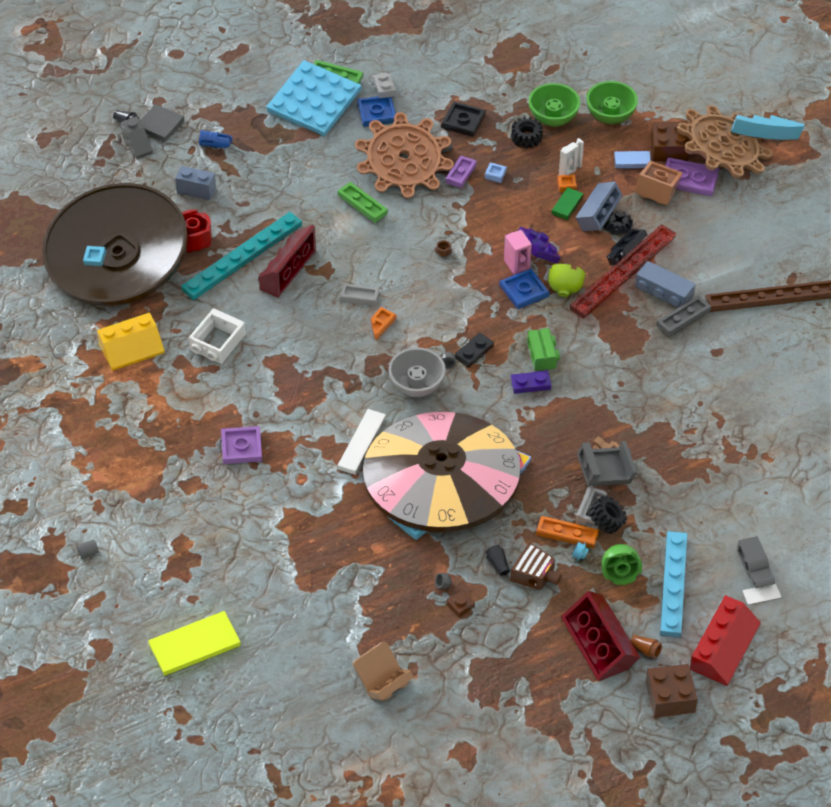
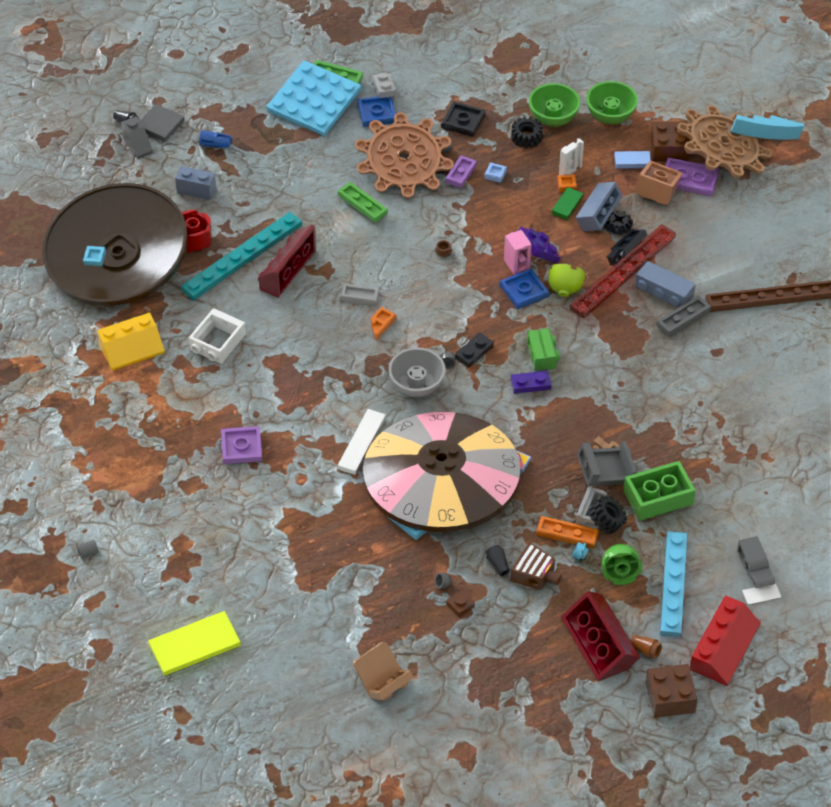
(659, 490): none -> bright green brick

